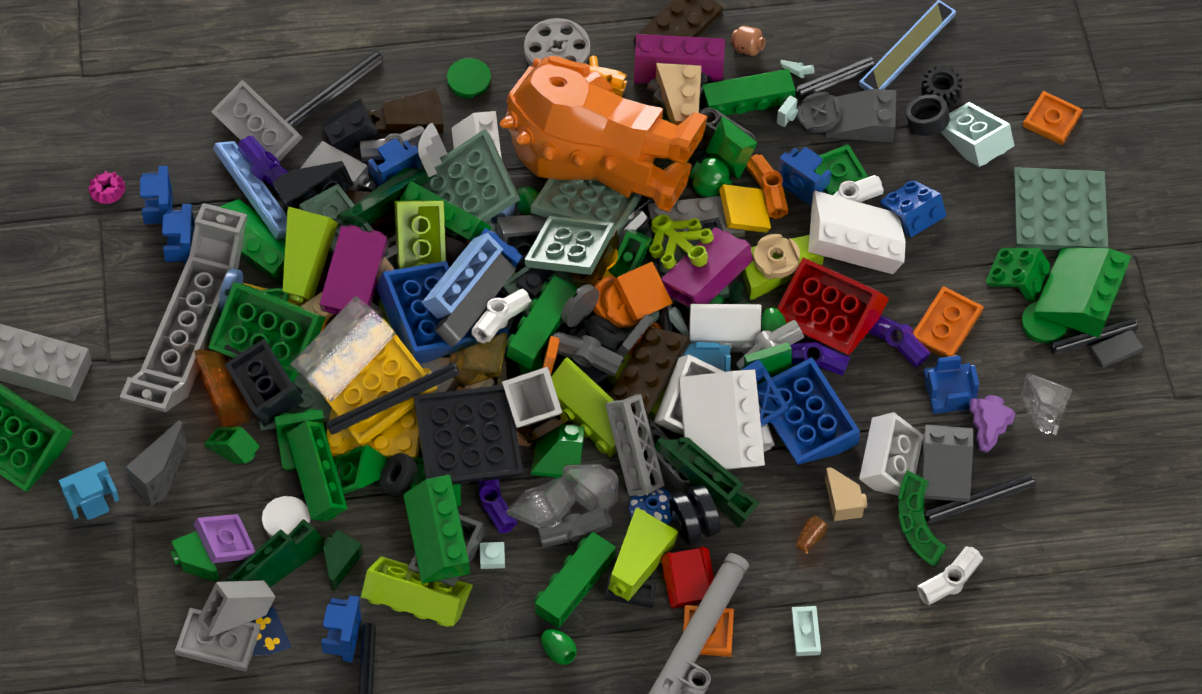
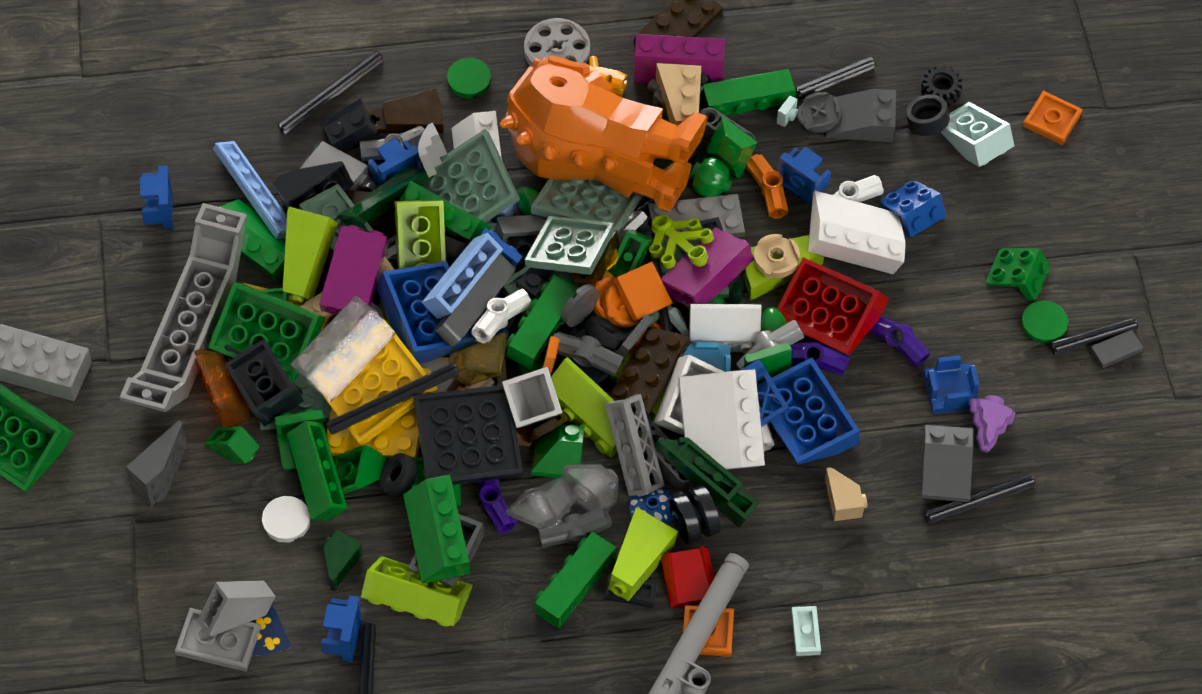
(87, 491): dark azure panel -> none
(110, 194): dark pink gear -> none
(180, 228): blue panel -> none
(193, 558): green slope -> none
(224, 538): medium lavender tile -> none
(233, 275): medium blue tile -> none
(250, 115): light grey plate -> none
(263, 163): dark purple piece -> none
(280, 555): dark green wedge -> none
(492, 555): light aqua plate -> none
(558, 646): green animal -> none
(745, 208): yellow tile -> none
(747, 40): nougat head -> none
(797, 68): light aqua bar -> none
(811, 533): clear orange cone -> none
(843, 167): green tile -> none
(889, 452): white slope -> none
(908, 47): tile -> none
(913, 519): green tile -> none
(941, 585): white piece -> none
(947, 322): orange tile -> none
(1044, 402): clear slope -> none
(1060, 208): sand green plate -> none
(1083, 288): green slope -> none

